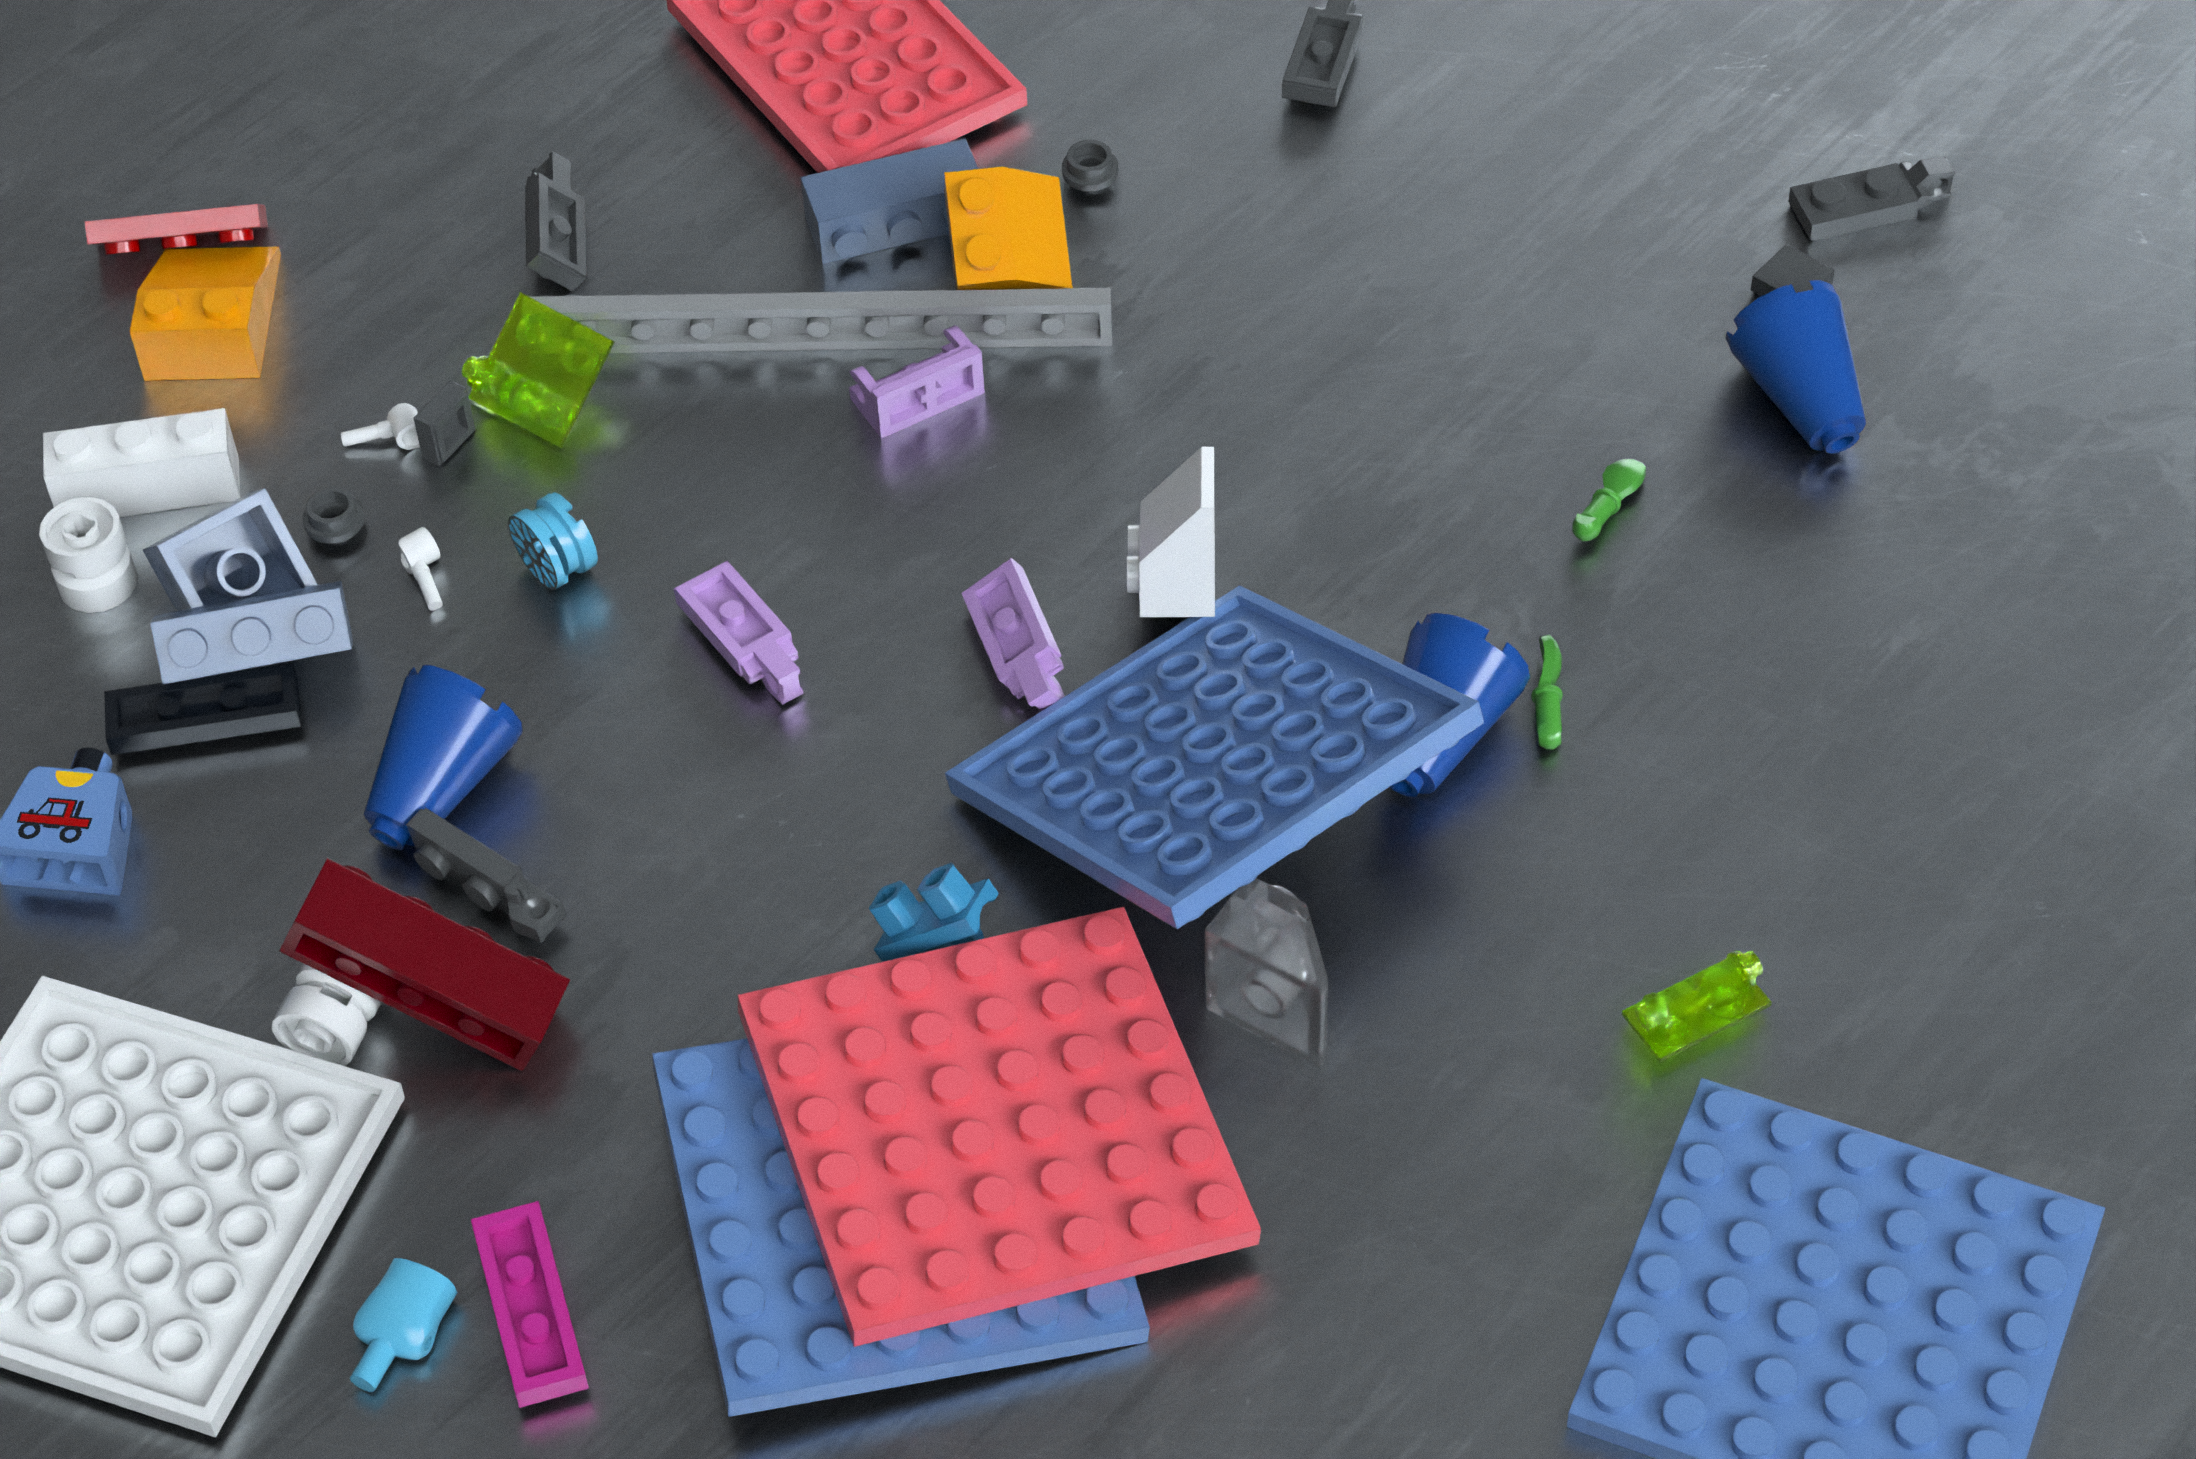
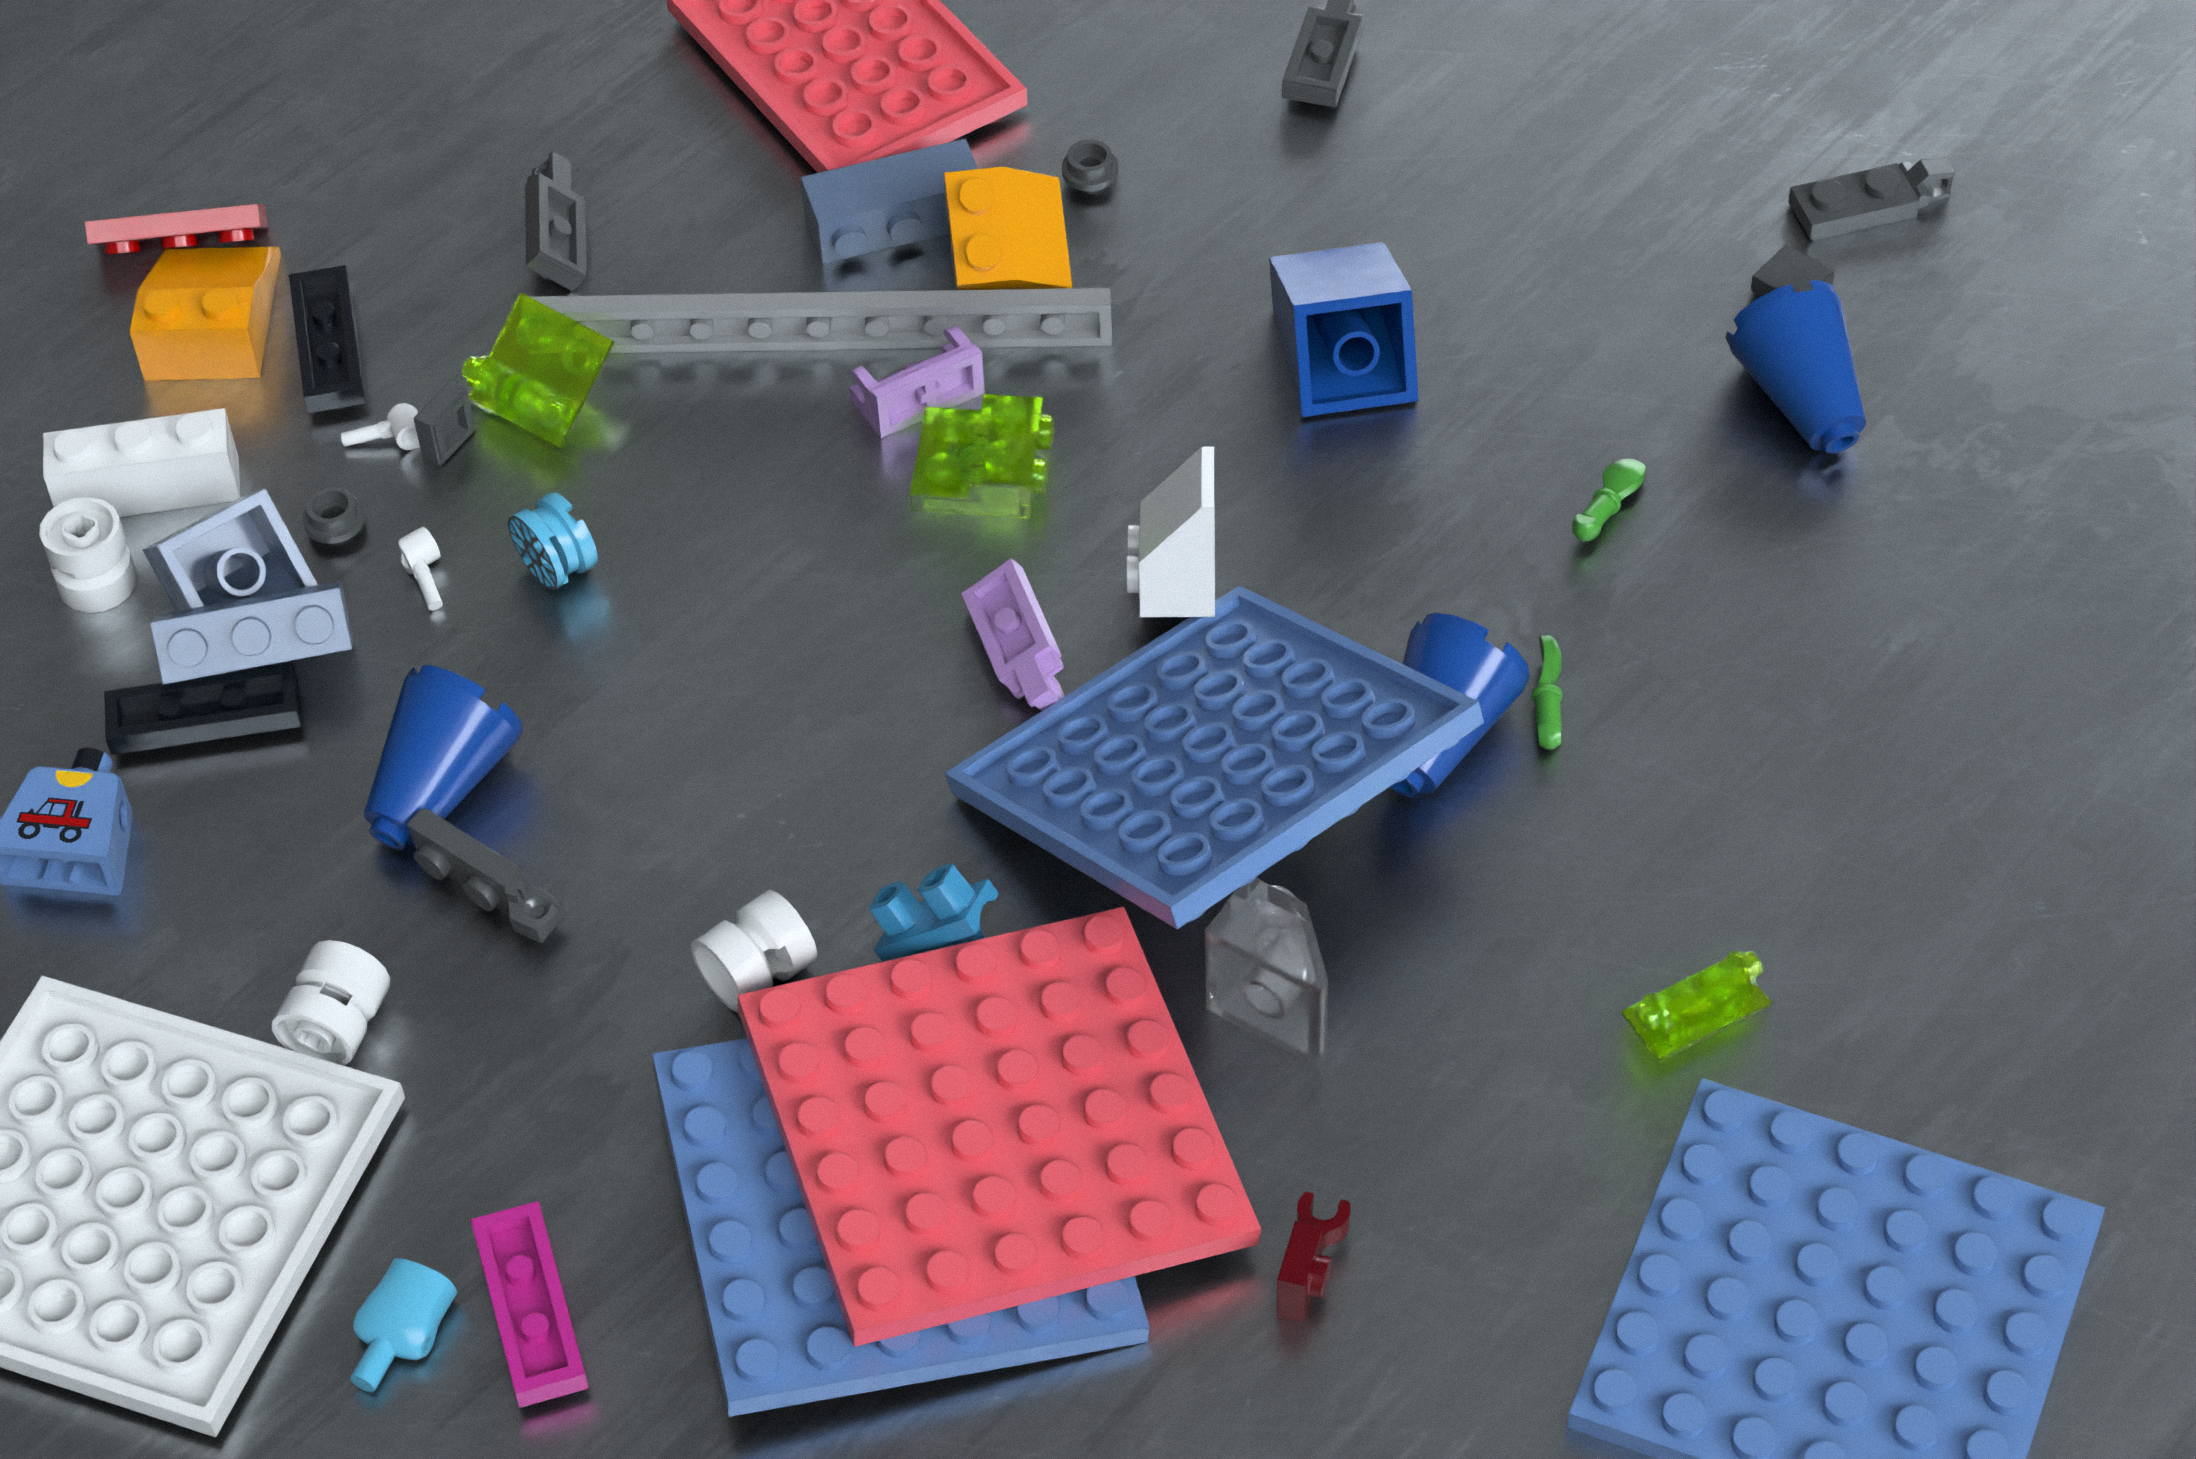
(327, 339): none -> black plate
(425, 964): dark red brick -> none
(742, 629): lavender hinge -> none
(761, 946): none -> white wheel
(983, 458): none -> clear neon green plate
(1304, 1268): none -> dark red plate
(1345, 328): none -> blue slope

